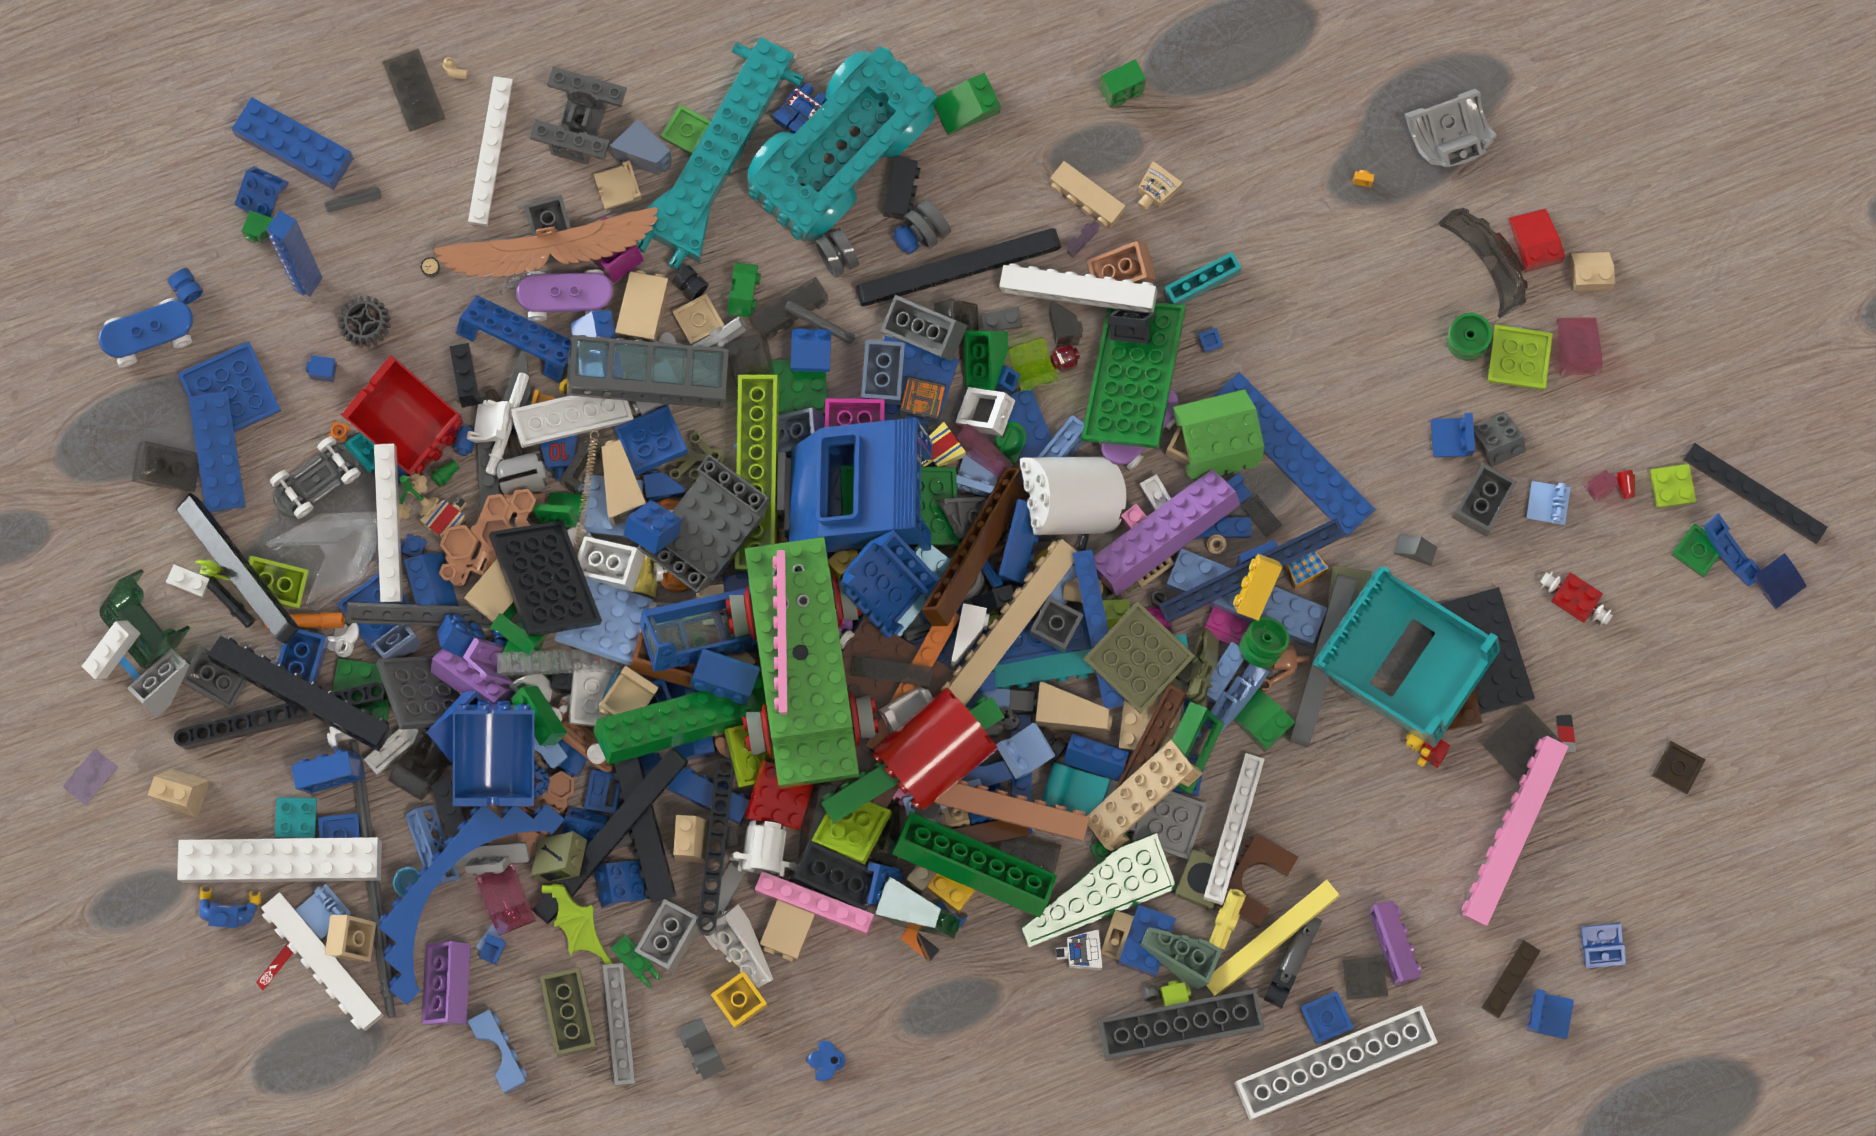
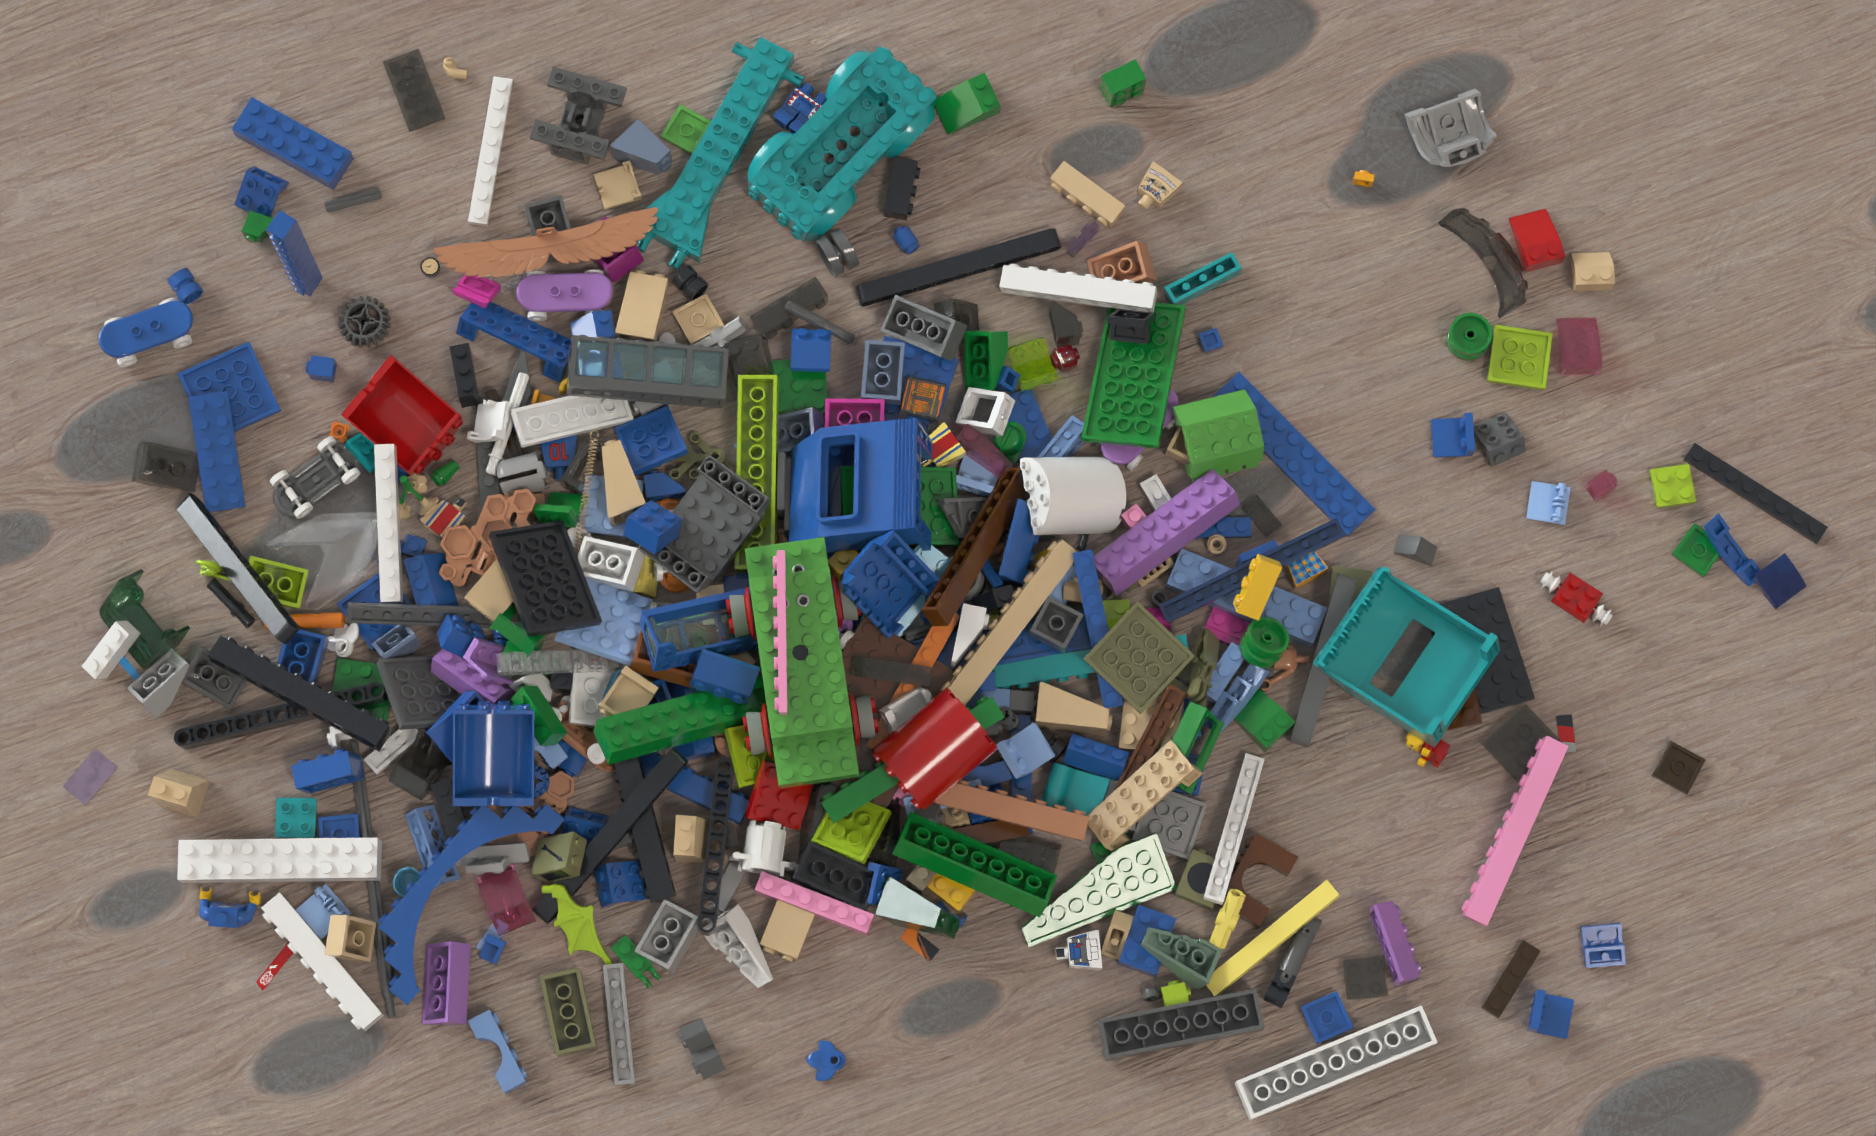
(188, 581): white plate -> none
(462, 444): blue brick -> none
(477, 290): none -> dark pink plate
(598, 793): blue plate -> none
(739, 1000): yellow brick -> none
(742, 290): green brick -> none
(927, 224): dark grey wheel -> none
(1002, 320): dark grey plate -> none
(1241, 490): blue panel -> none
(1484, 499): dark grey brick -> none
(1626, 483): red cone -> none

